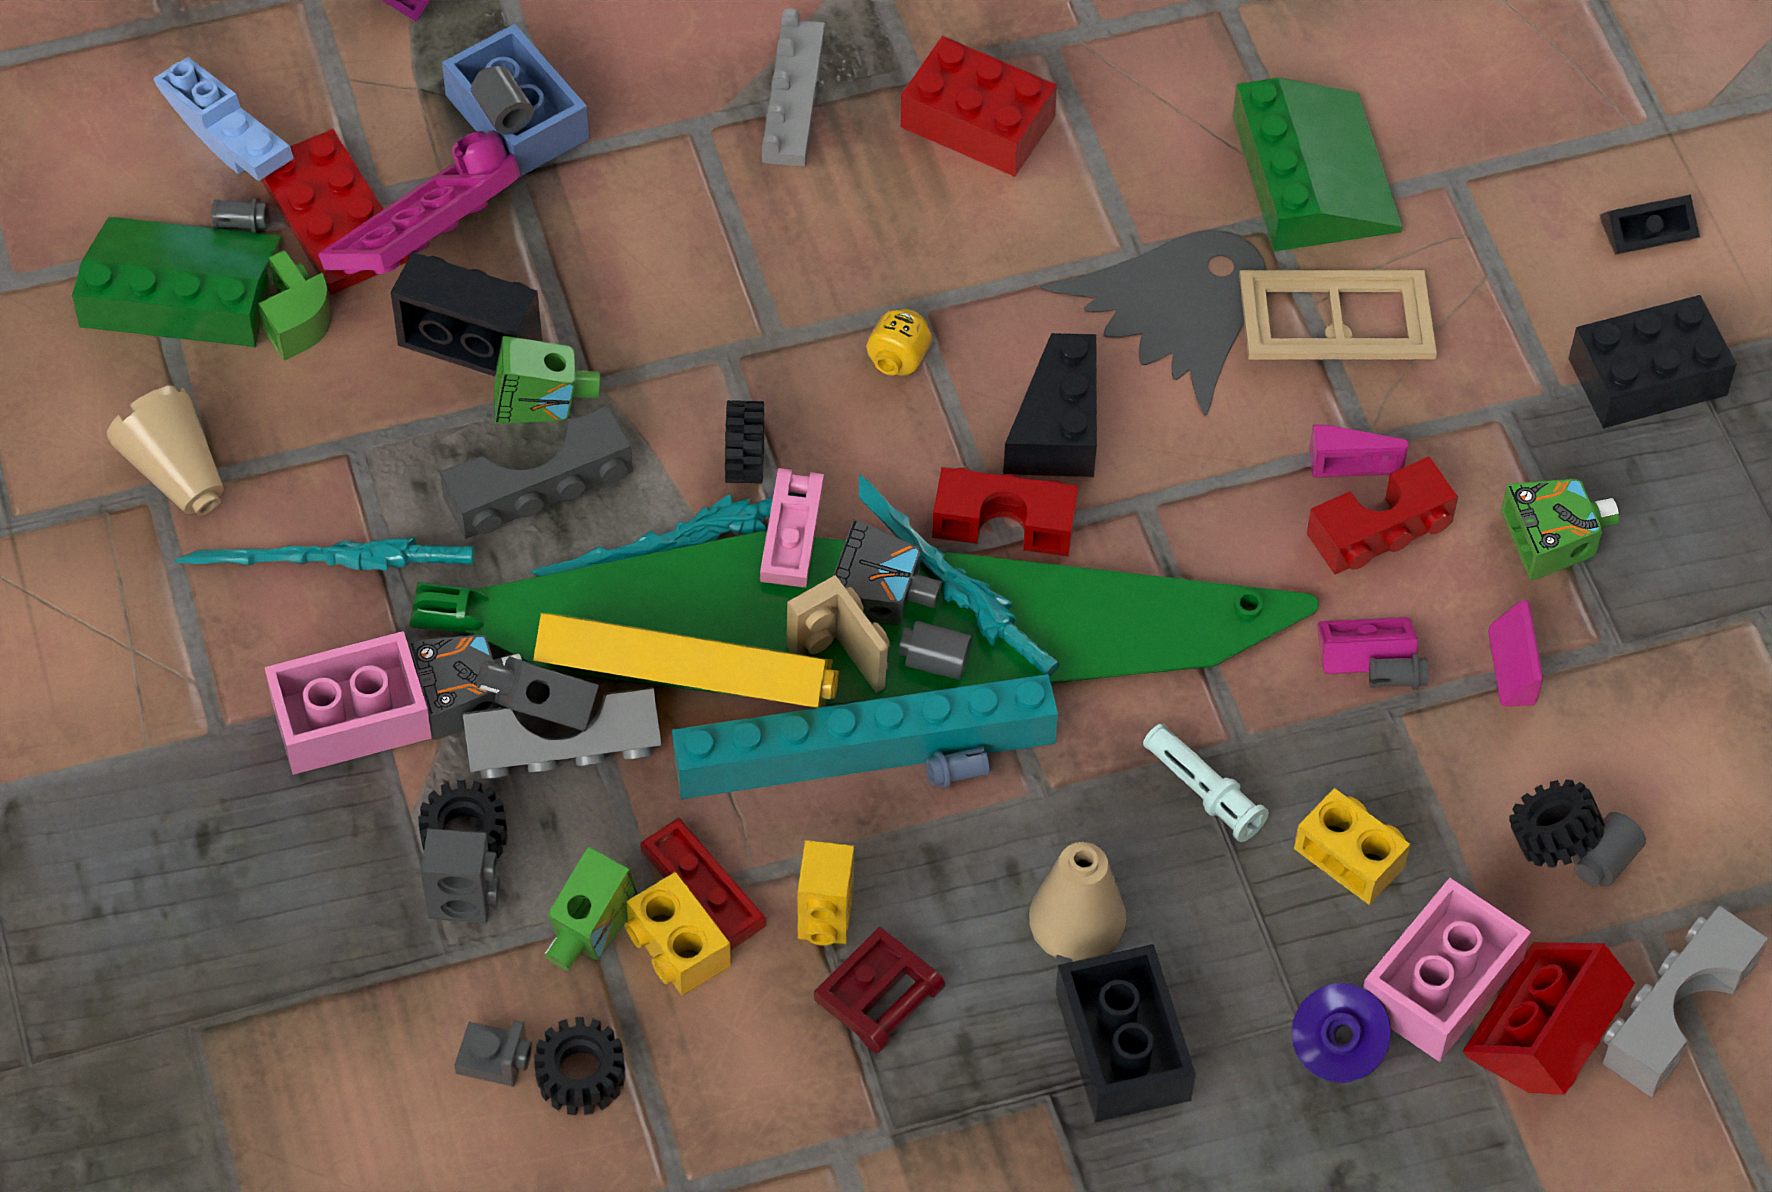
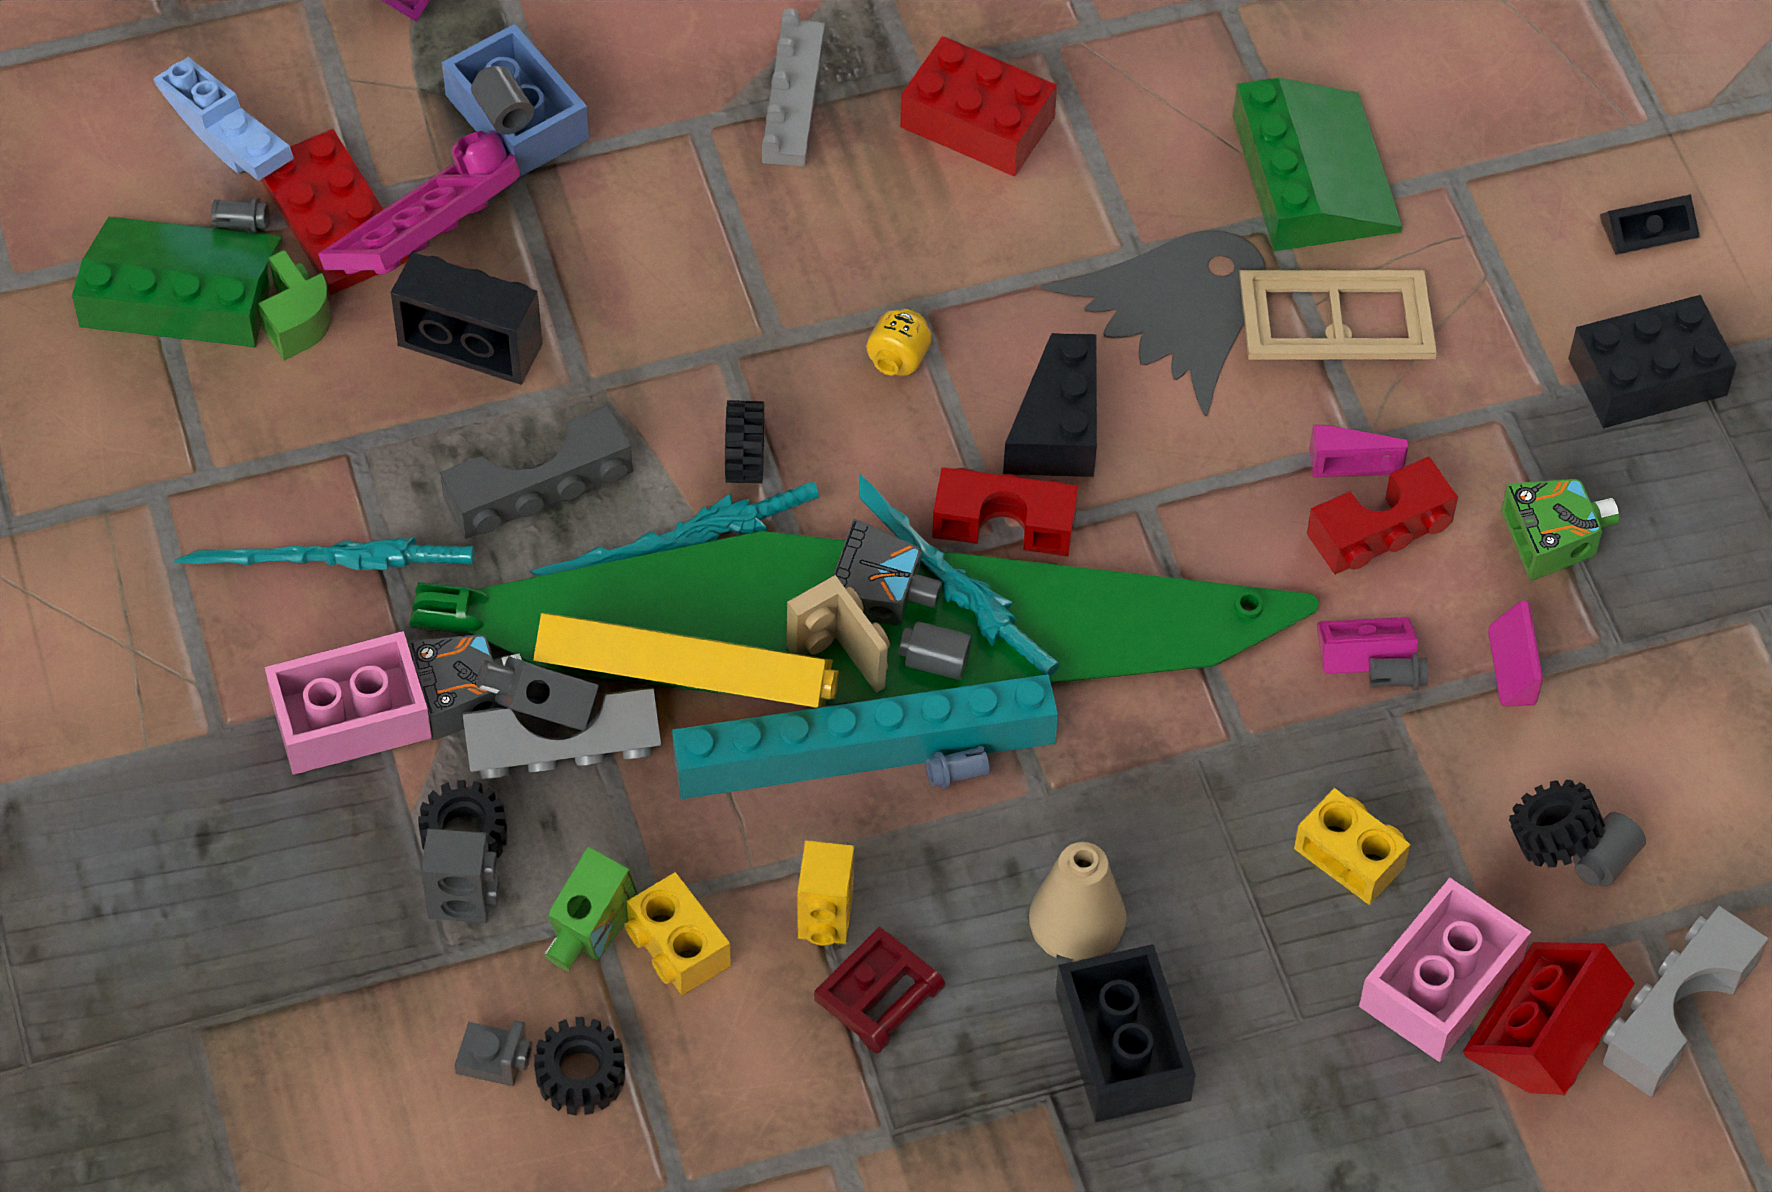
(170, 449): tan cone -> none
(538, 382): bright green torso -> none
(680, 851): red tile -> none
(791, 528): bright pink plate -> none
(1219, 794): light aqua pin -> none
(1316, 1029): dark purple dish -> none

